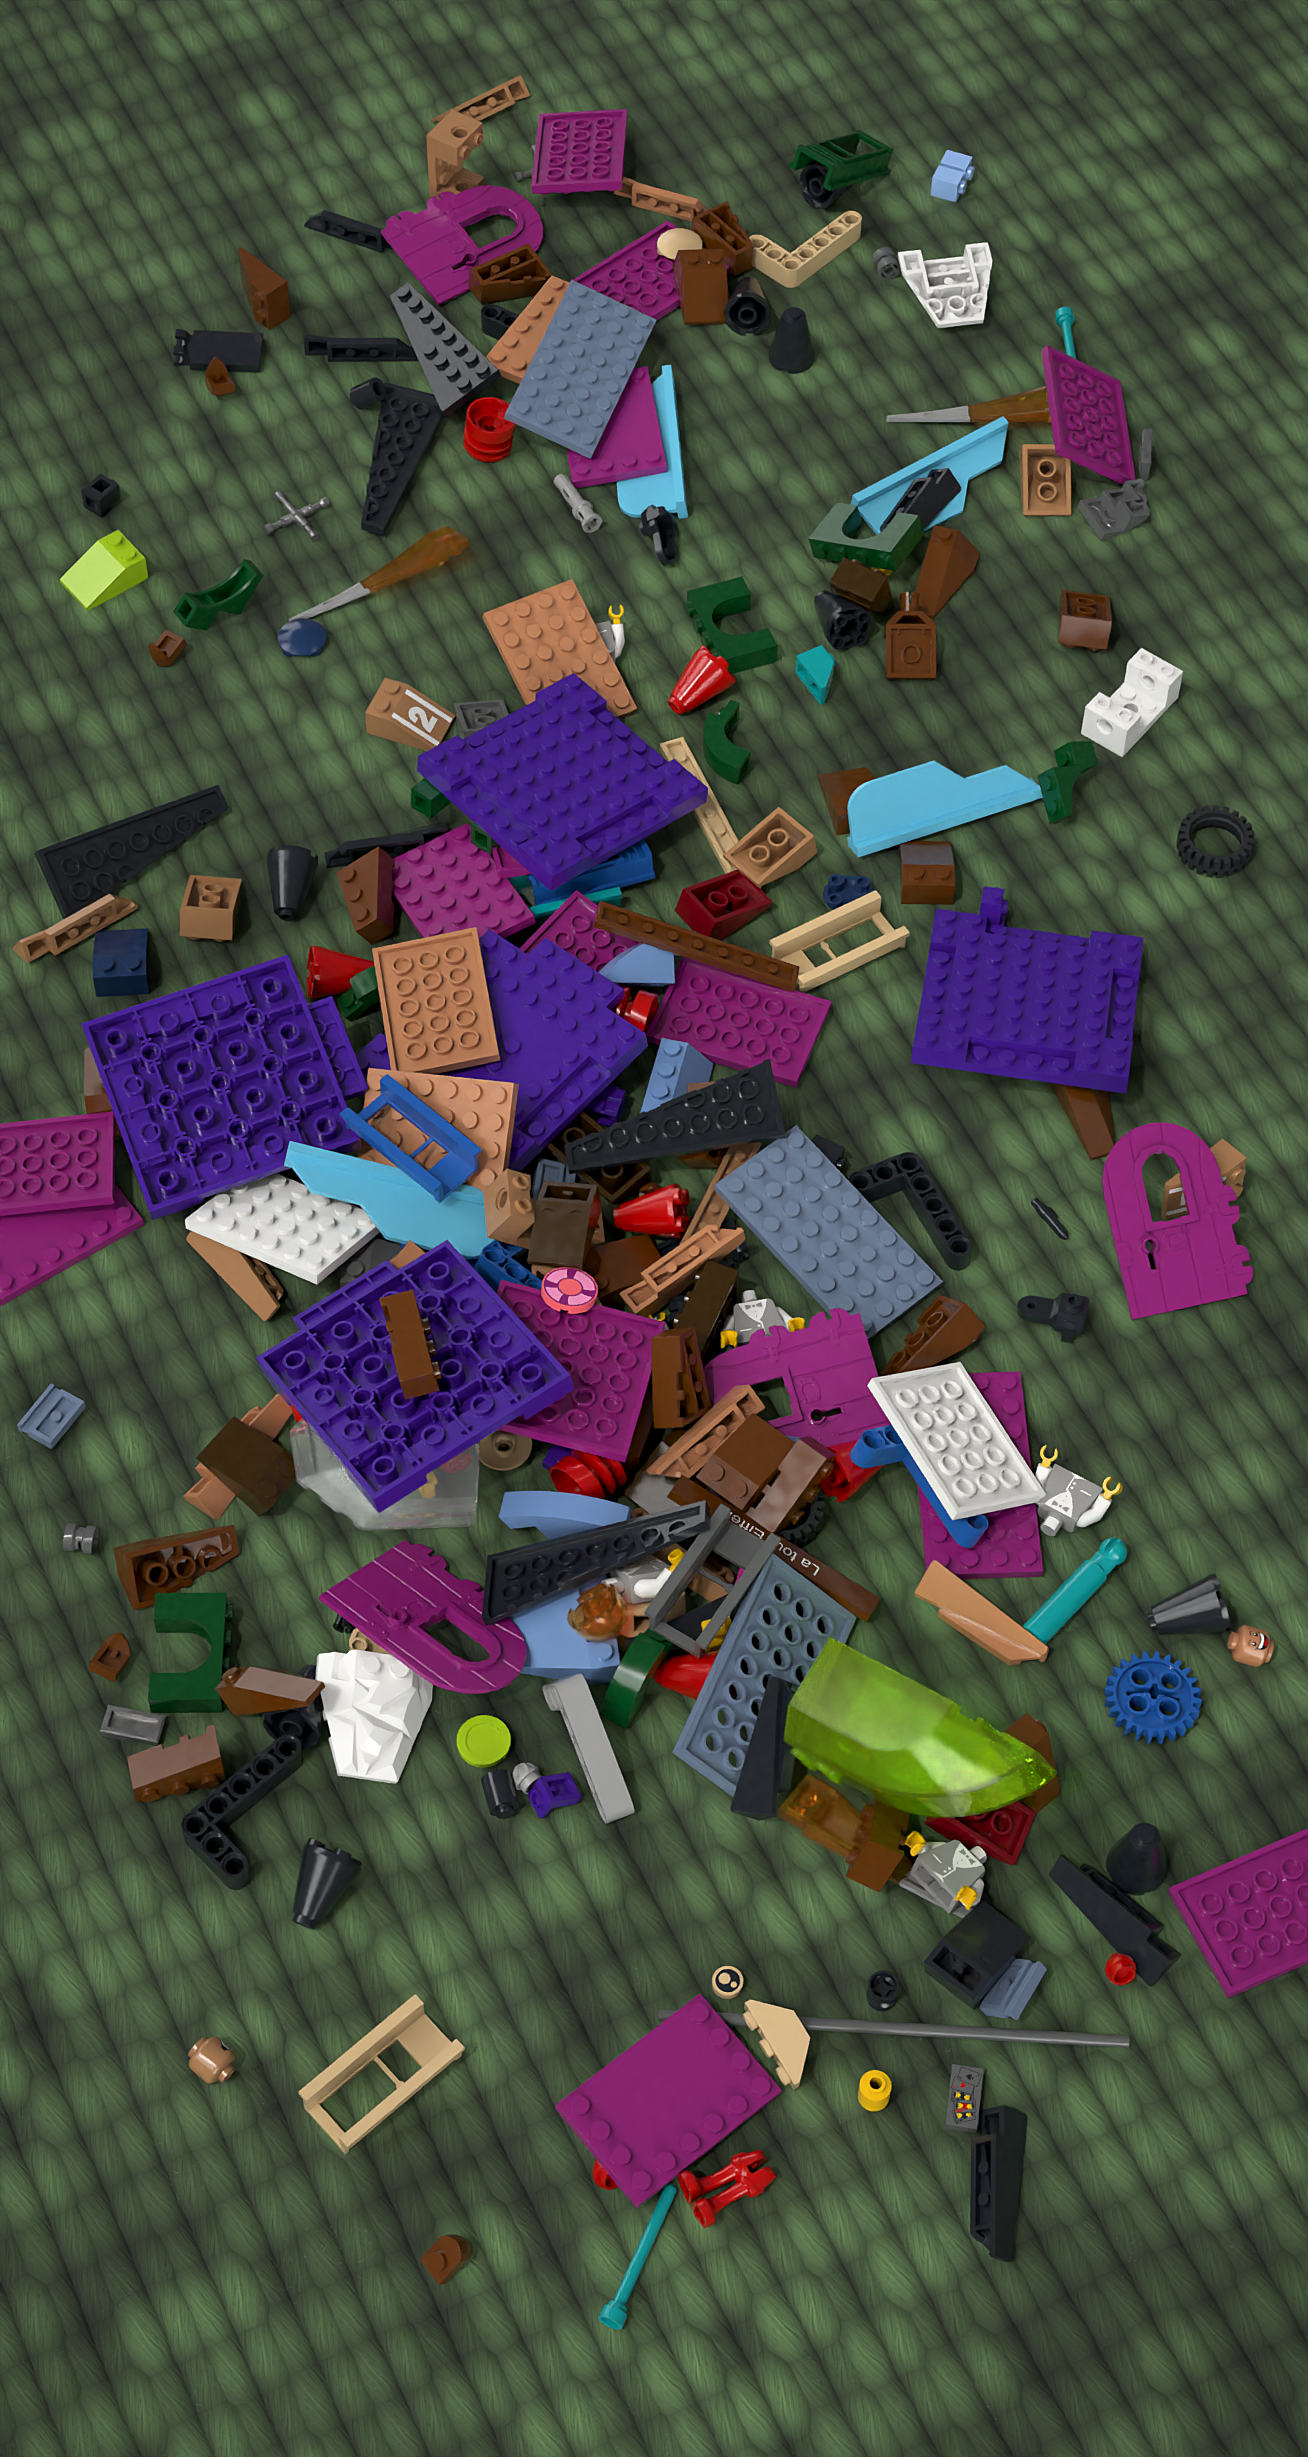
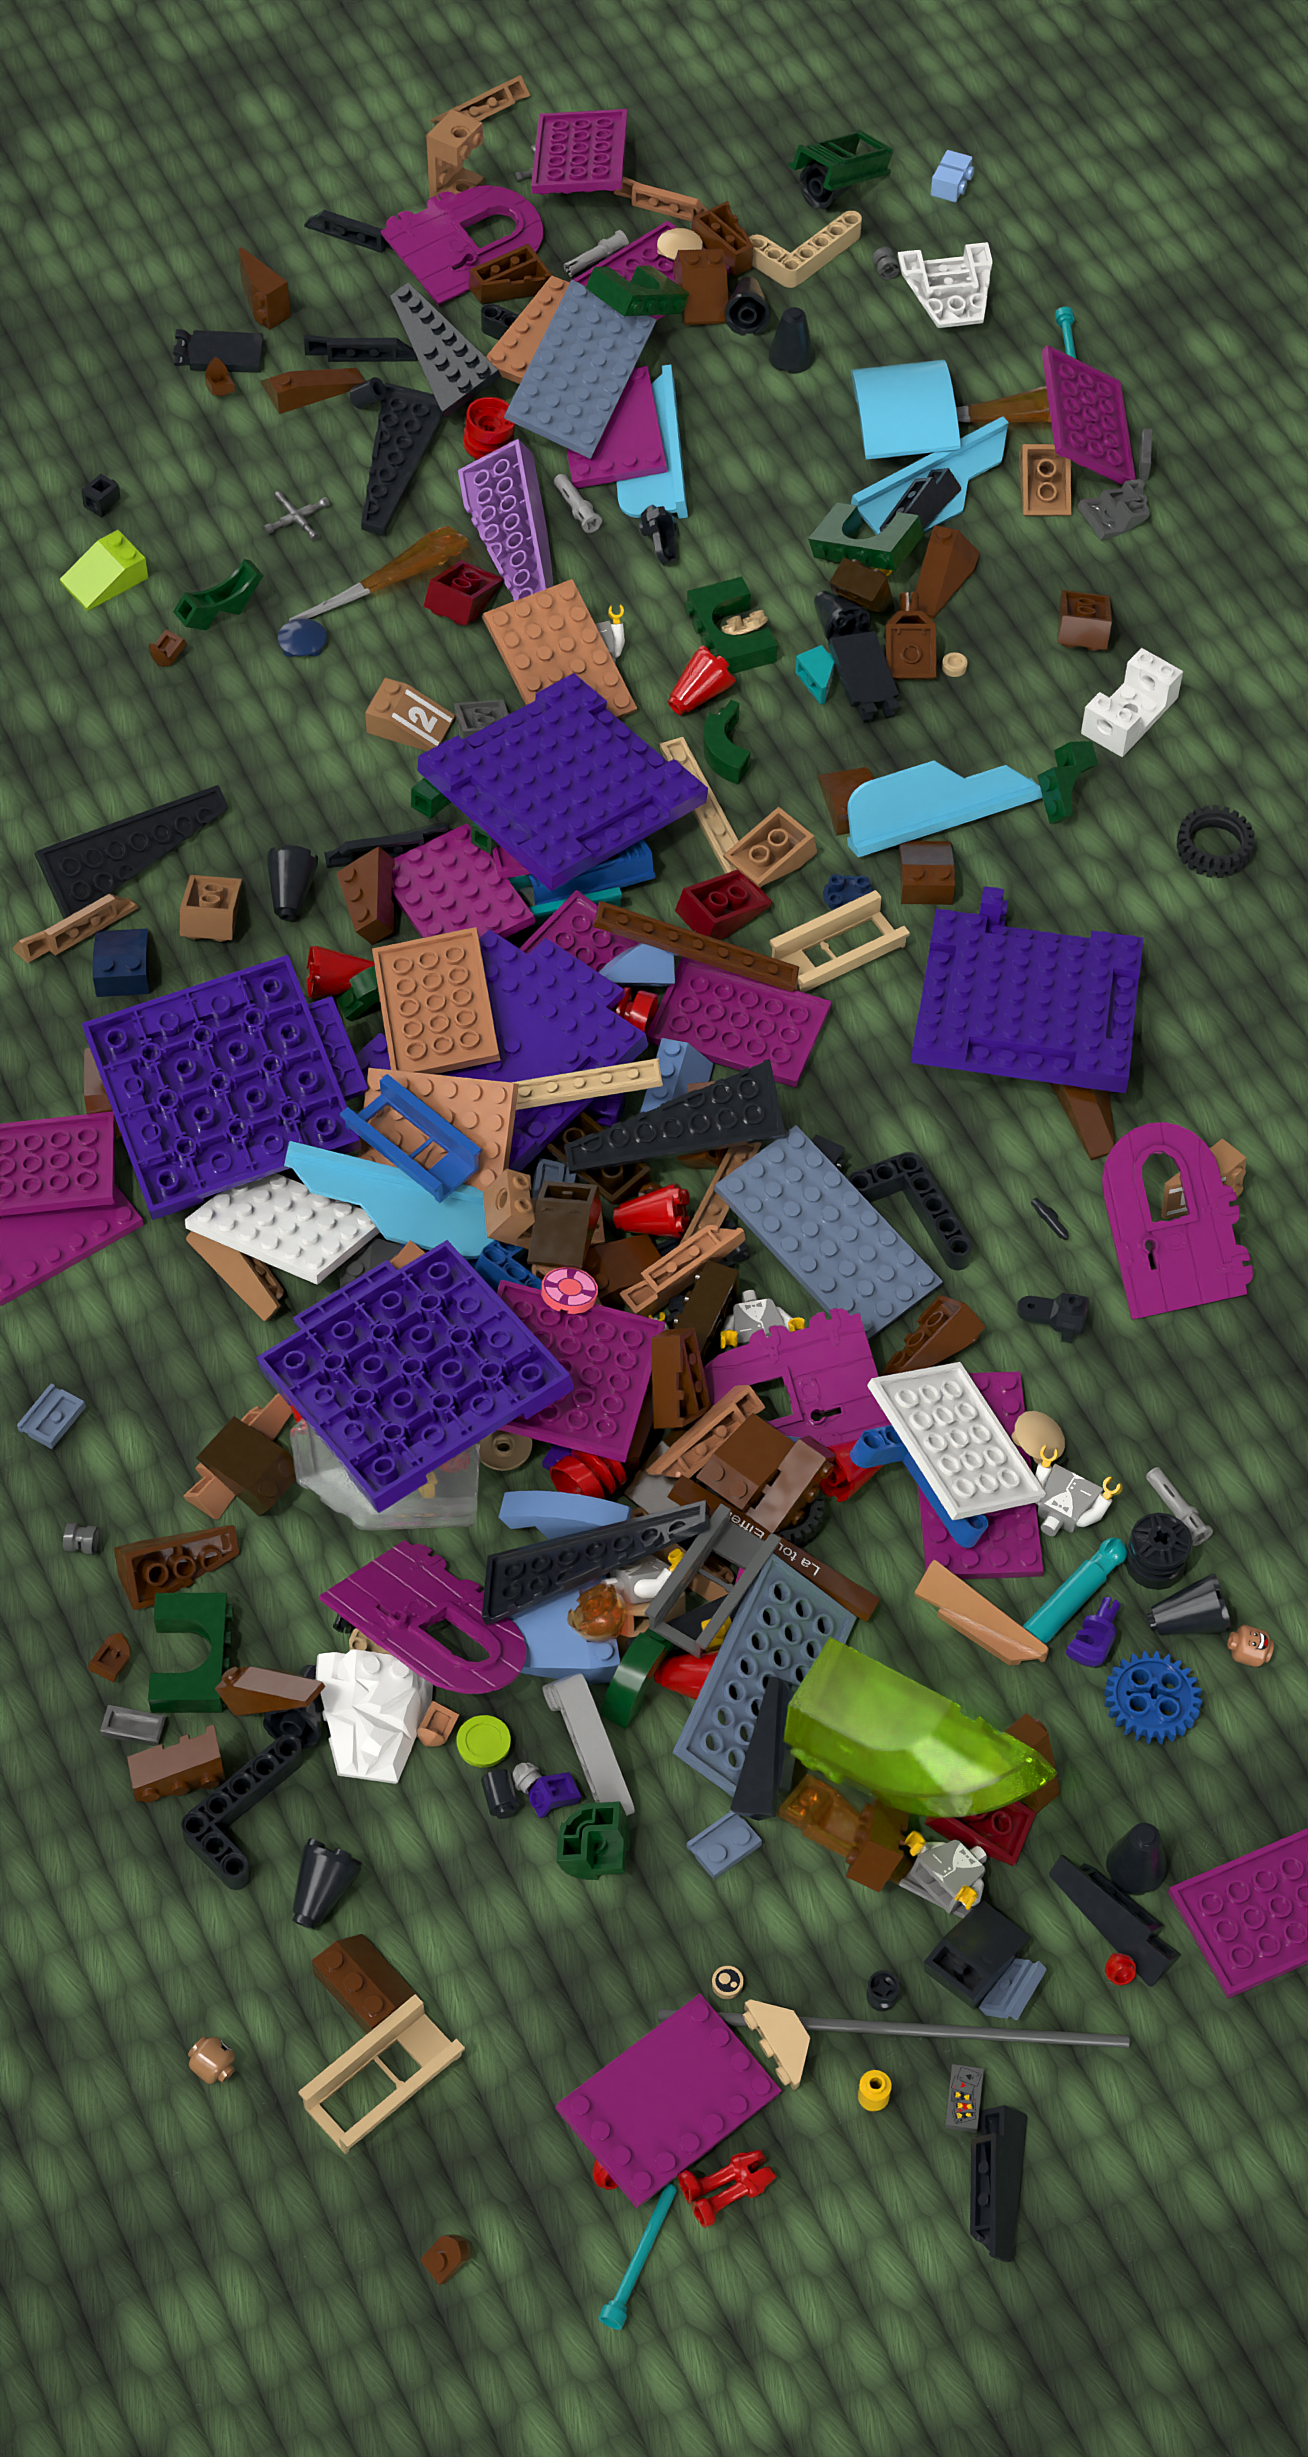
(307, 387): none -> reddish brown wedge
(361, 1980): none -> reddish brown slope
(410, 1344): reddish brown wedge -> none
(436, 1725): none -> nougat plate
(461, 592): none -> dark red slope
(510, 516): none -> medium lavender wedge
(588, 1083): none -> tan tile
(594, 1841): none -> dark green brick
(605, 249): none -> light grey pin
(644, 295): none -> dark green arch
(724, 1844): none -> sand blue plate
(740, 626): none -> tan dish
(865, 673): none -> black tile
(906, 409): none -> medium azure slope
(954, 664): none -> tan tile
(1036, 1430): none -> tan dish
(1096, 1637): none -> dark purple piece
(1158, 1551): none -> black wheel
(1179, 1507): none -> light grey pin

